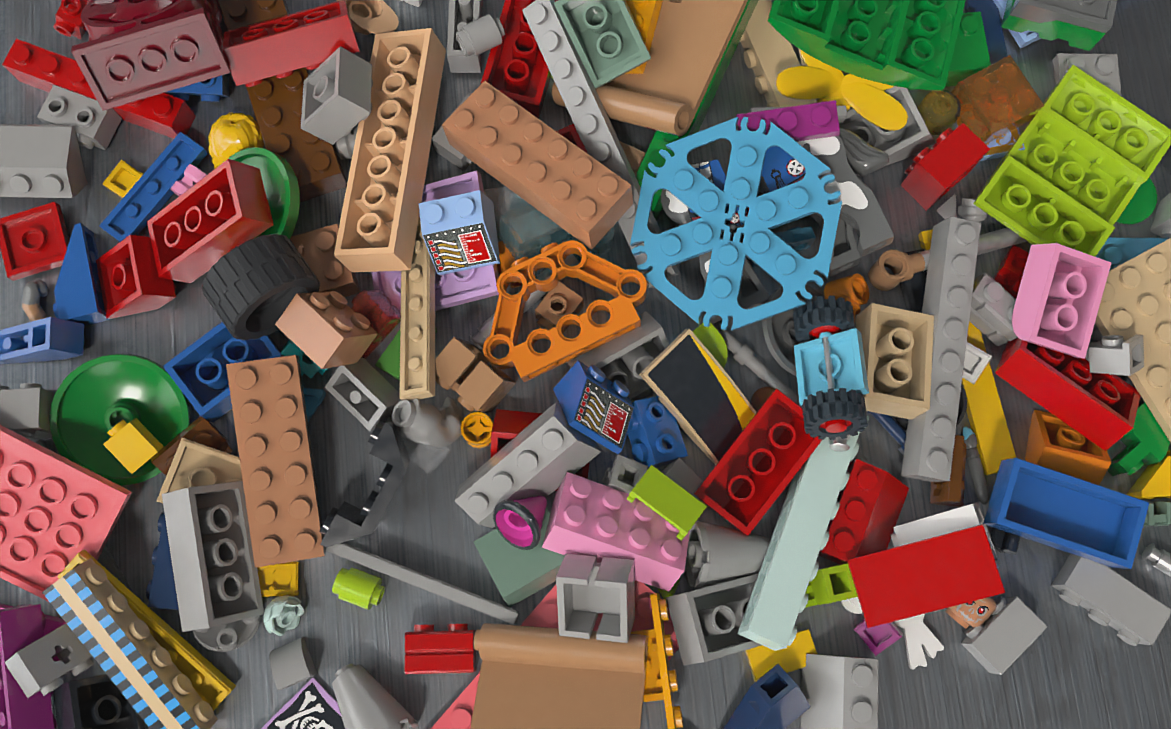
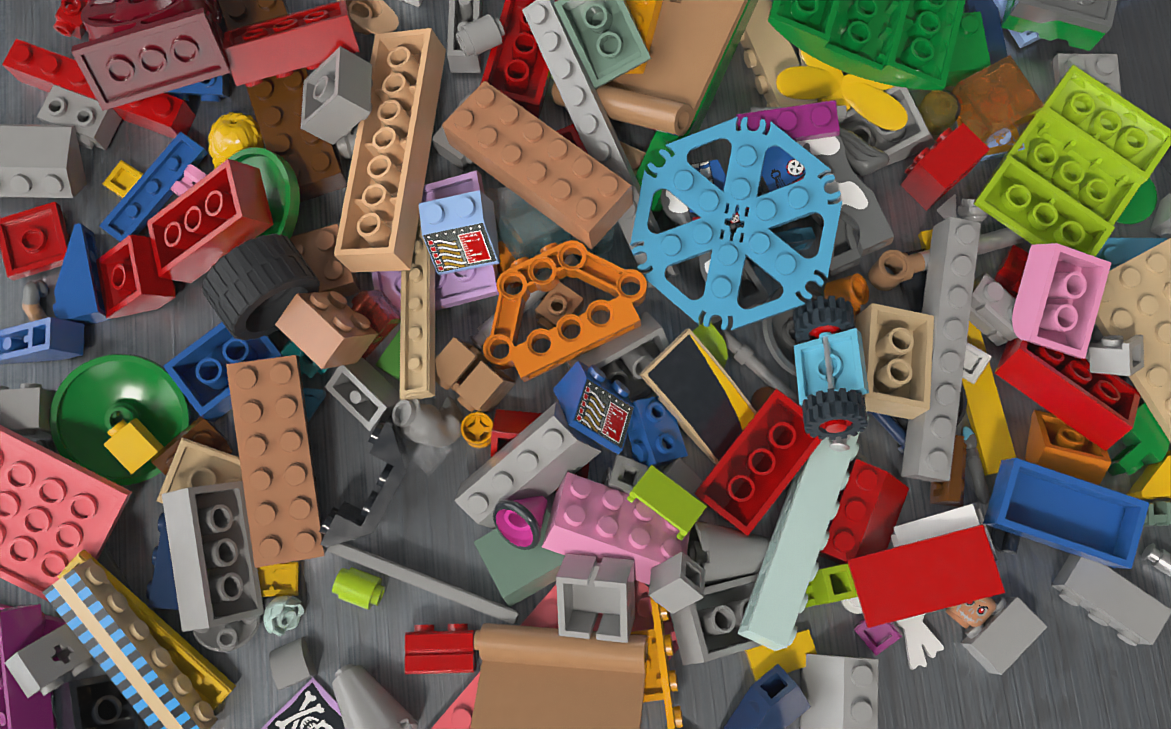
(677, 583): none -> light grey brick

